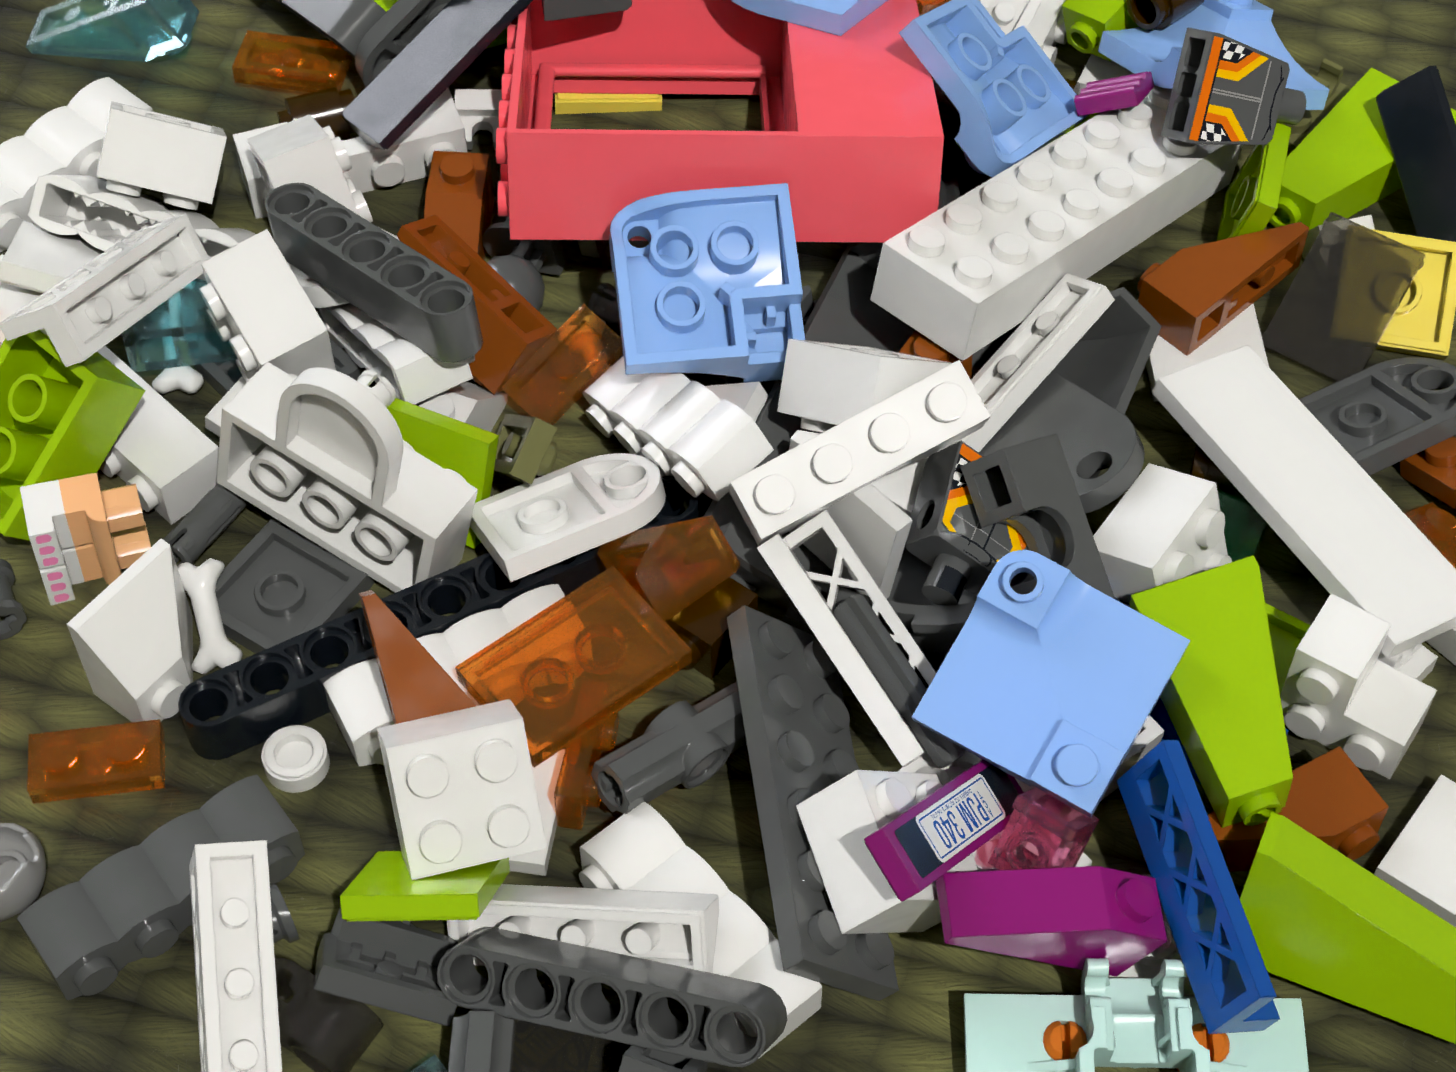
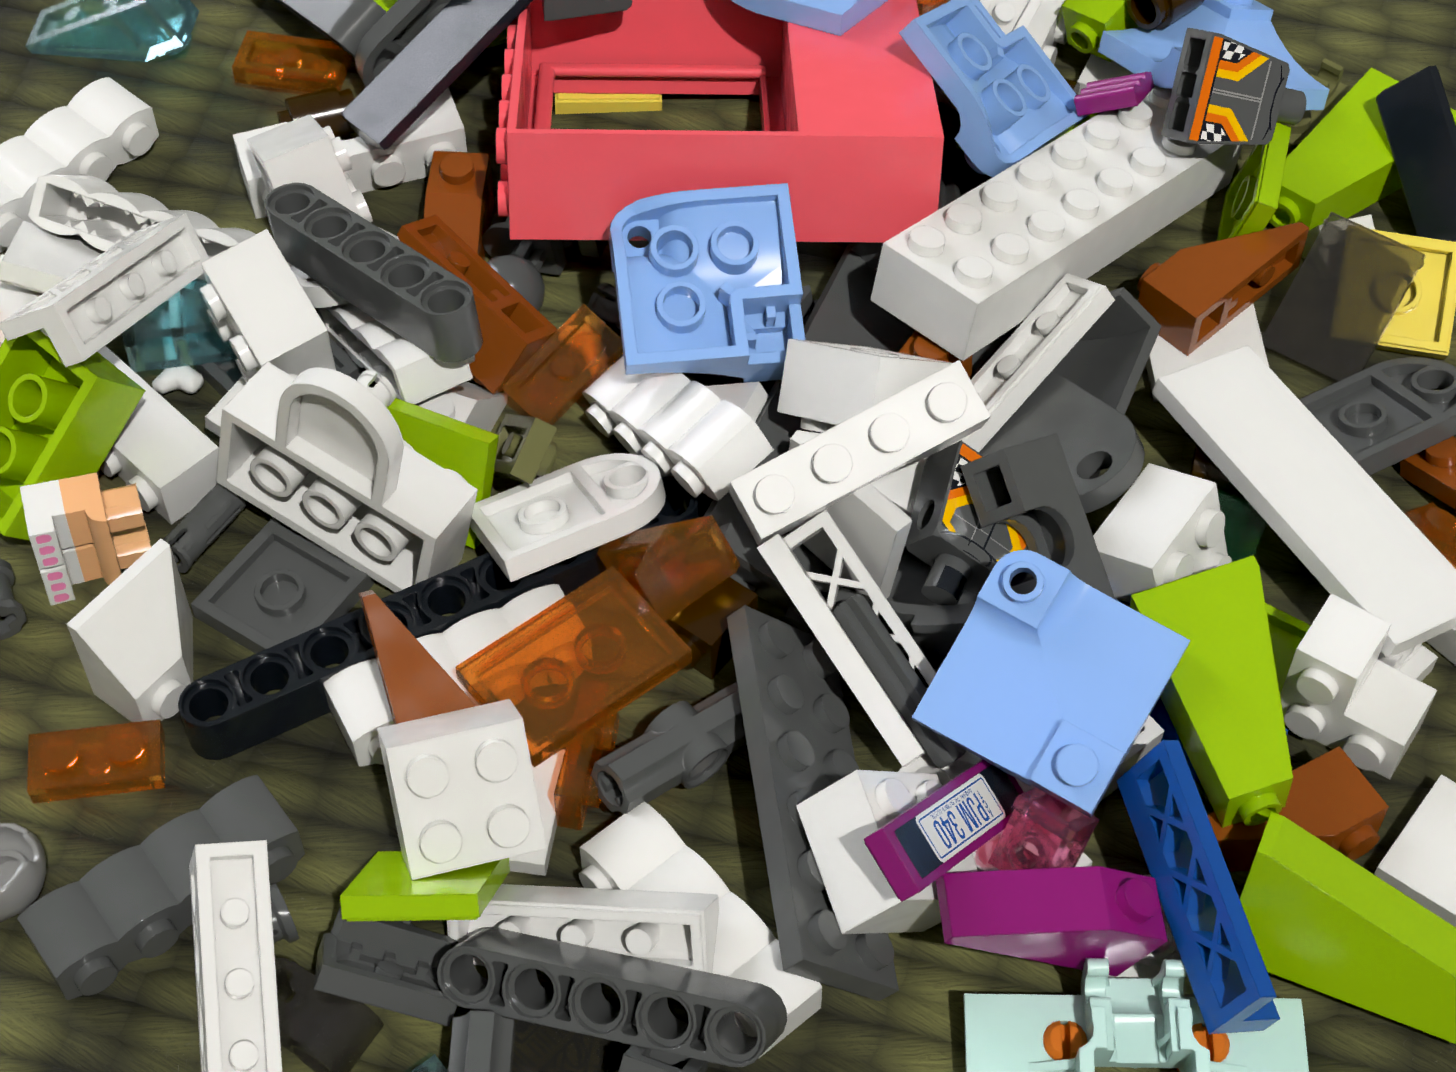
(160, 155): white brick -> none
(214, 645): white piece -> none
(295, 758): white tile -> none
(478, 111): white tile -> none

